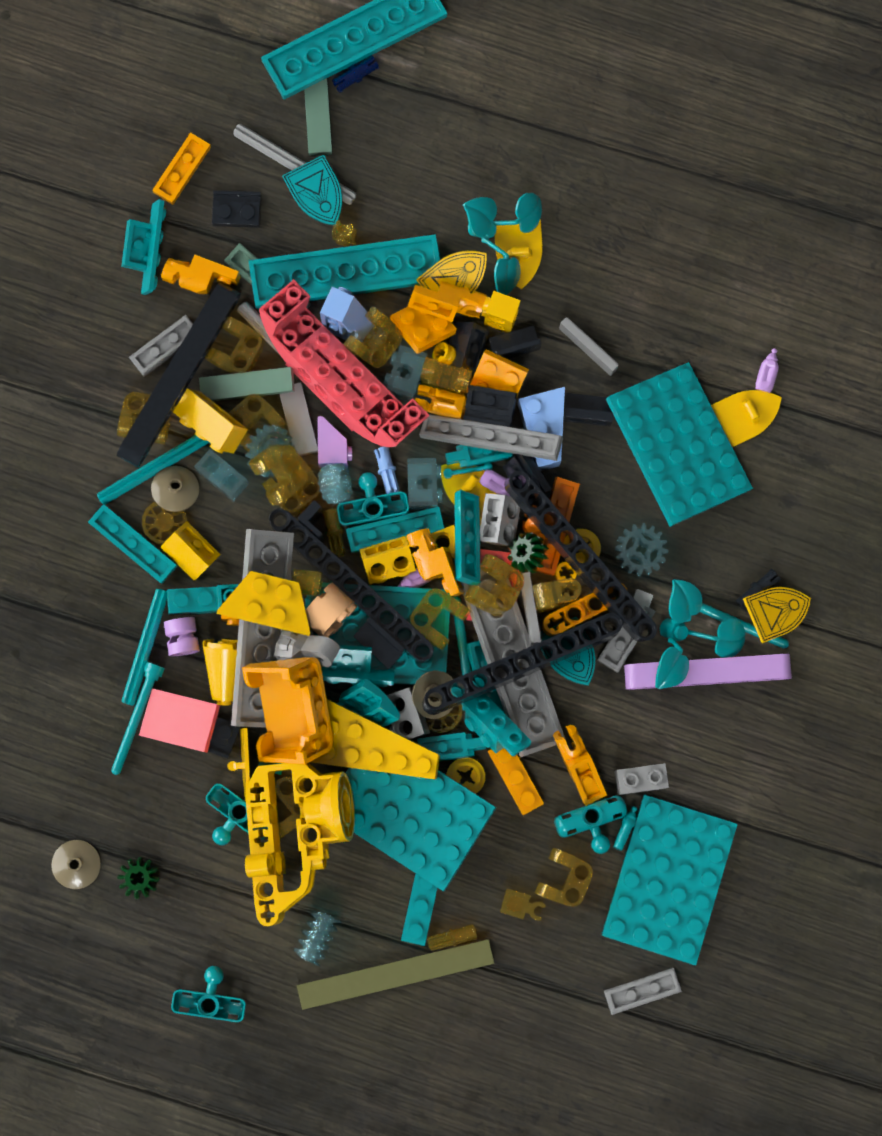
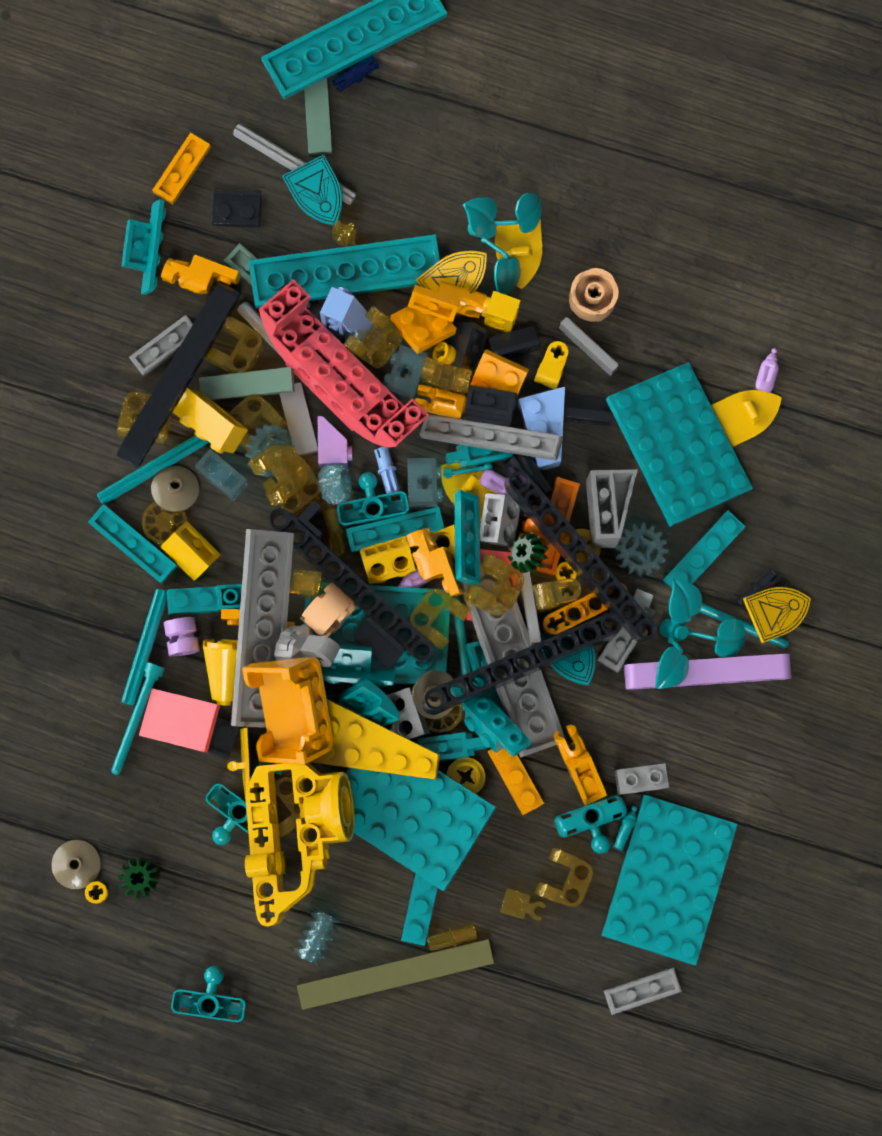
(102, 897): none -> yellow bush
(268, 602): yellow wing -> none
(551, 368): none -> yellow piece
(584, 285): none -> light nougat brick
(608, 504): none -> light grey wedge
(706, 550): none -> teal plate

